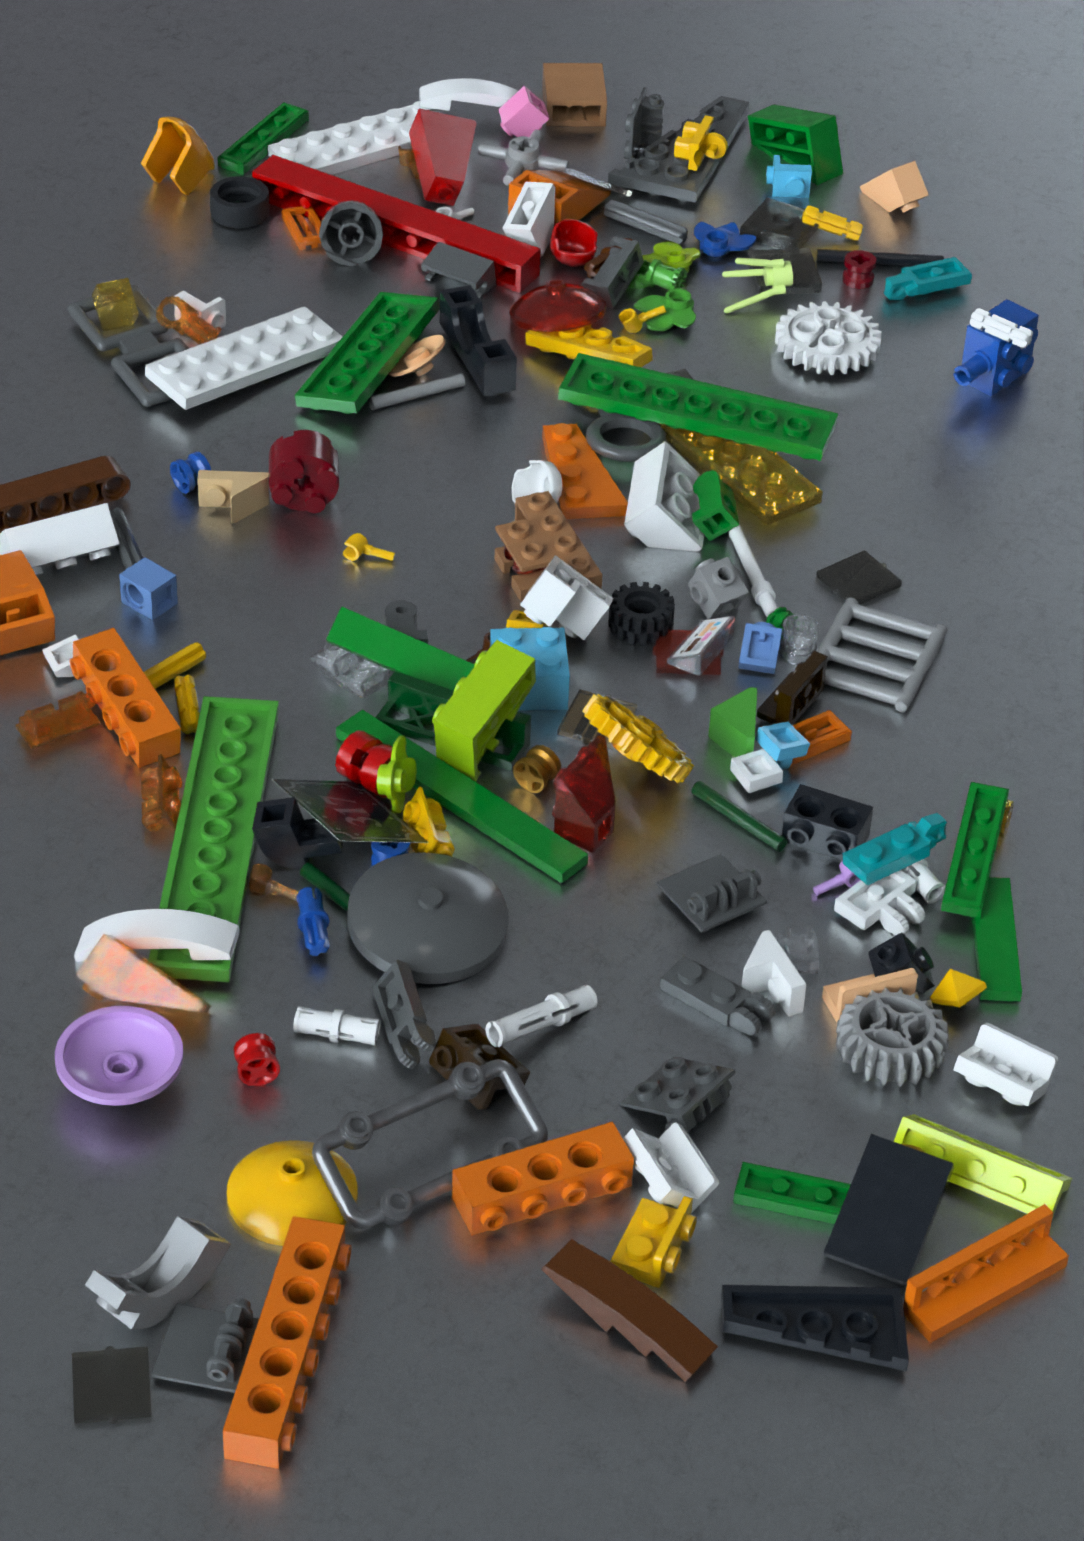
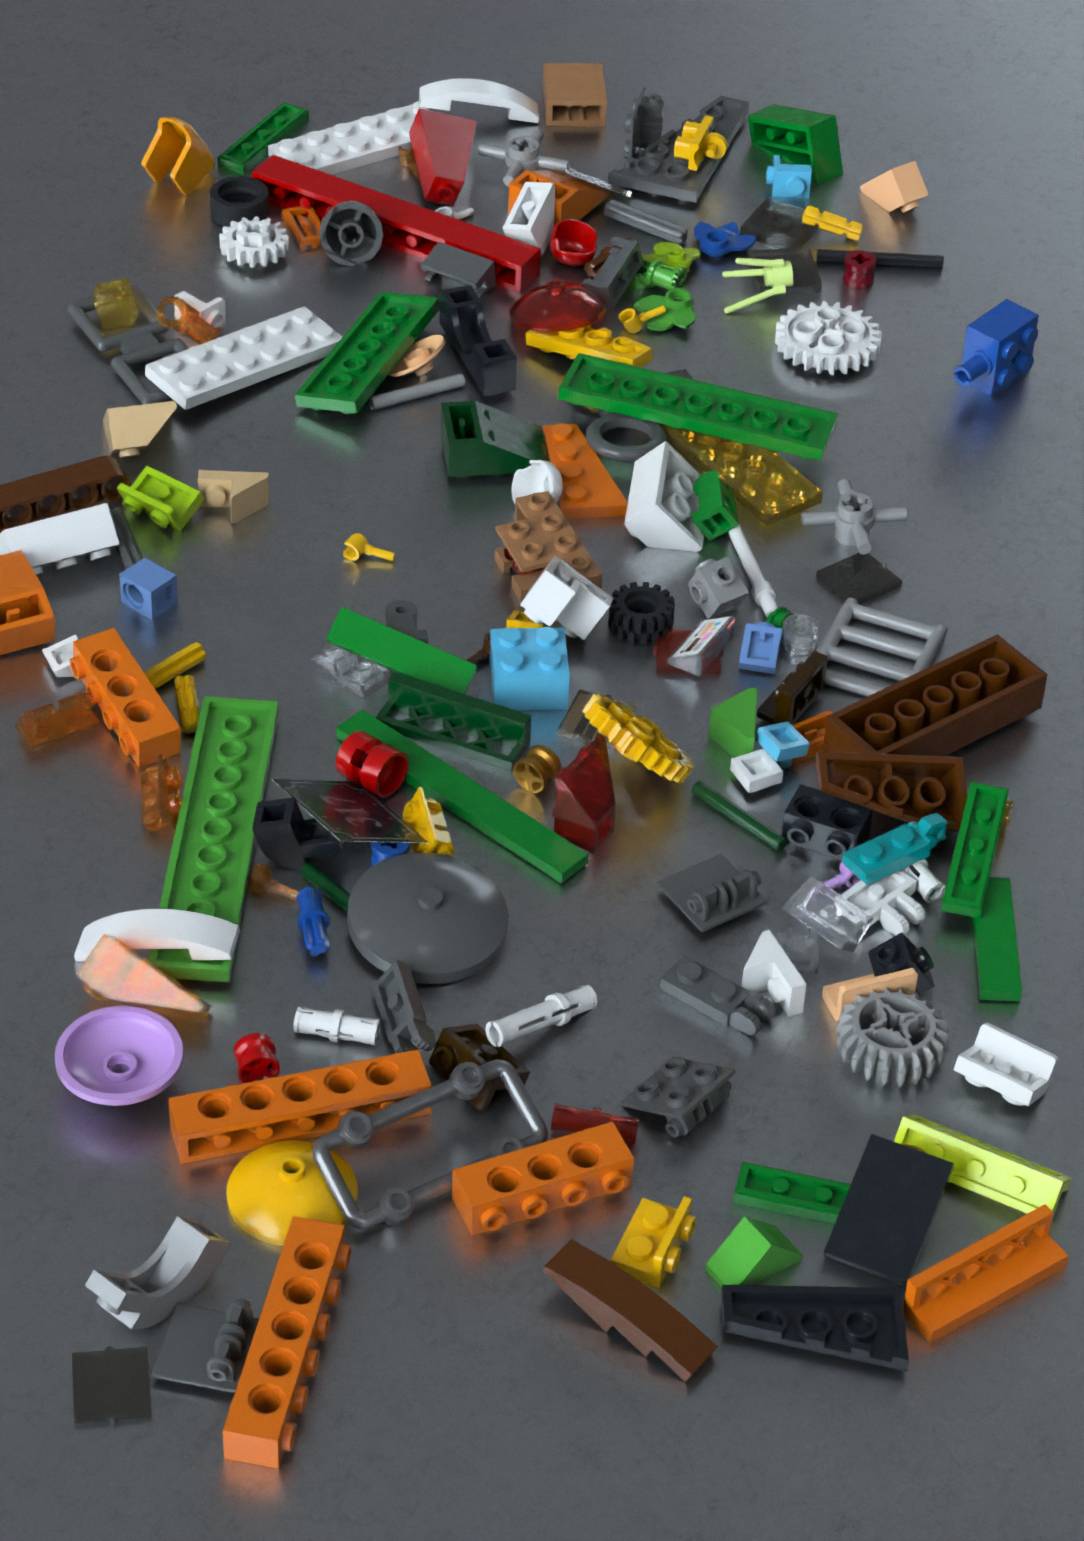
(135, 427): none -> tan slope
(161, 498): none -> lime bracket
(185, 472): blue wheel -> none
(254, 241): none -> white gear
(291, 1105): none -> orange brick
(303, 471): dark red brick -> none
(397, 776): lime plate -> none
(480, 706): lime wedge -> none
(487, 440): none -> dark green slope
(523, 114): bright pink brick -> none
(577, 1119): none -> clear red pin
(671, 1166): white bracket -> none
(752, 1254): none -> bright green slope
(829, 914): none -> clear slope
(853, 517): none -> light grey bar
(897, 784): none -> reddish brown wedge
(927, 278): teal hinge -> none
(942, 704): none -> reddish brown brick
(957, 989): yellow slope -> none
(1001, 328): white axle -> none

